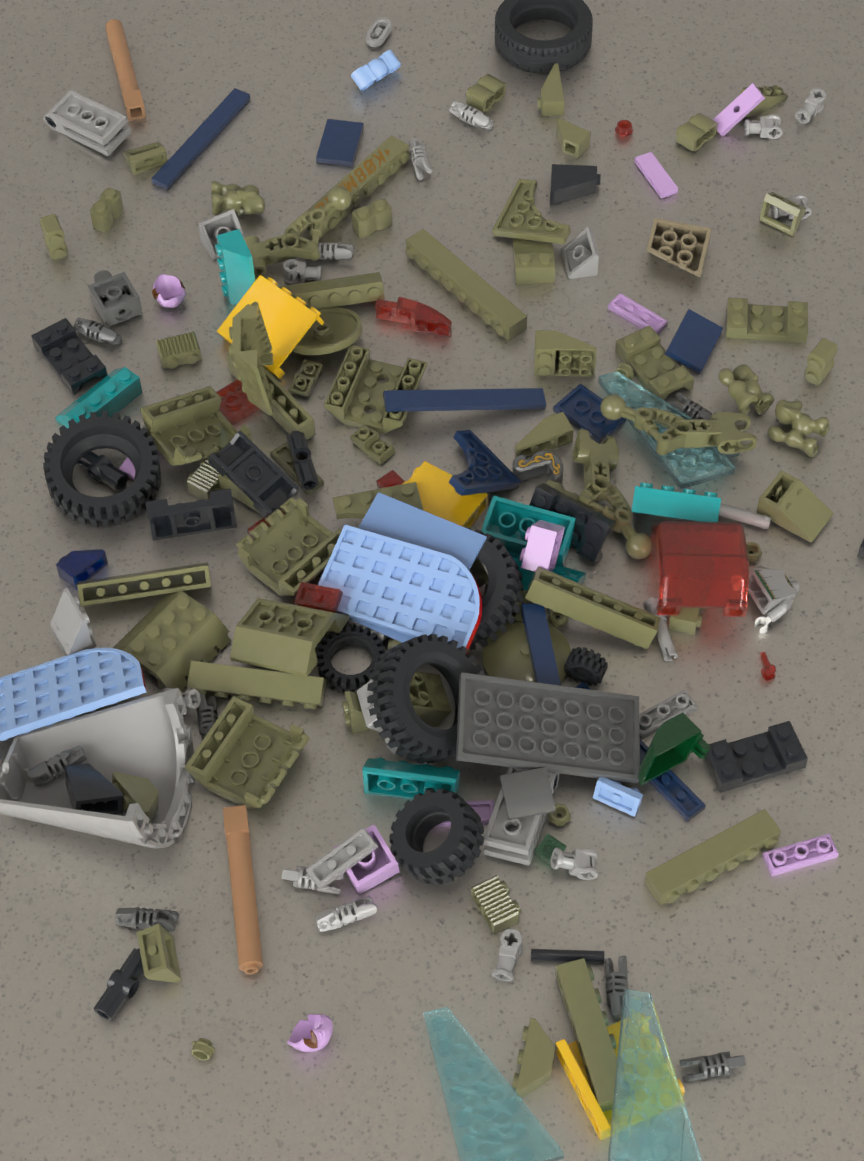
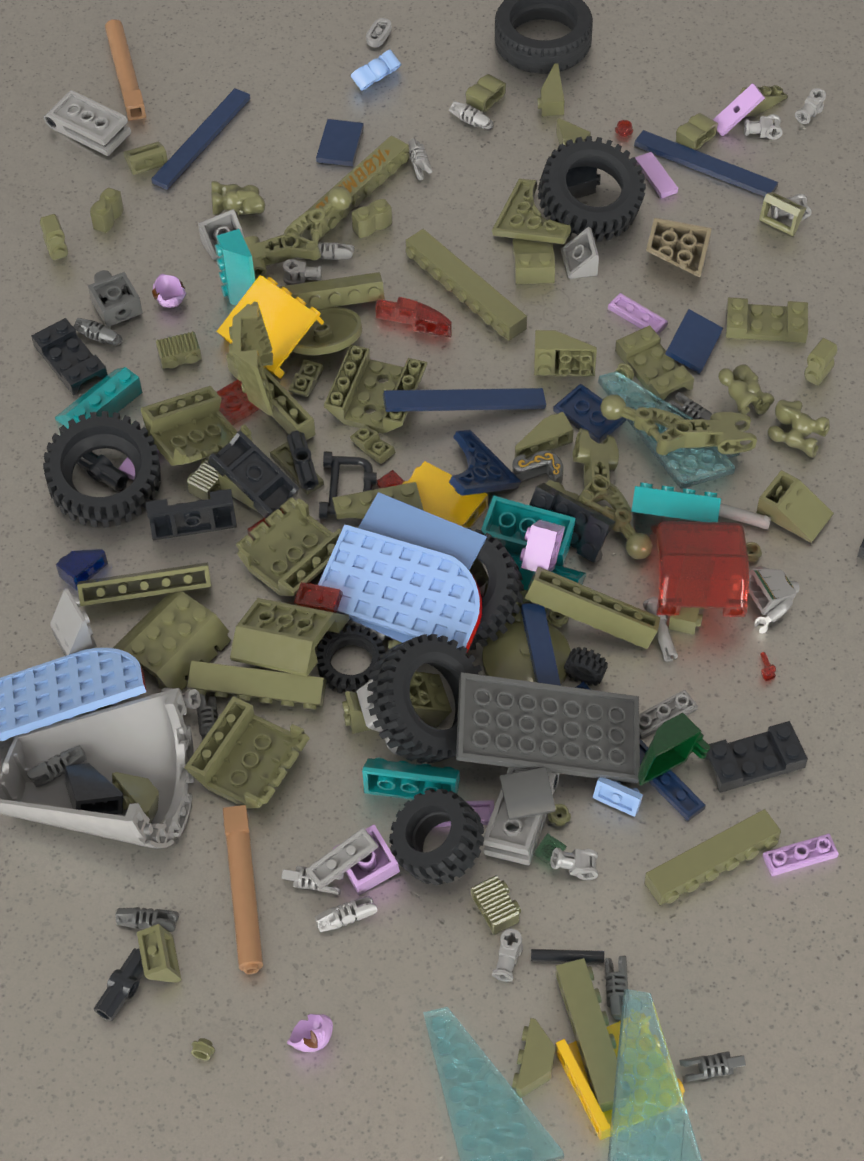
(334, 463): none -> black bar
(567, 210): none -> black tyre
(705, 163): none -> dark blue tile

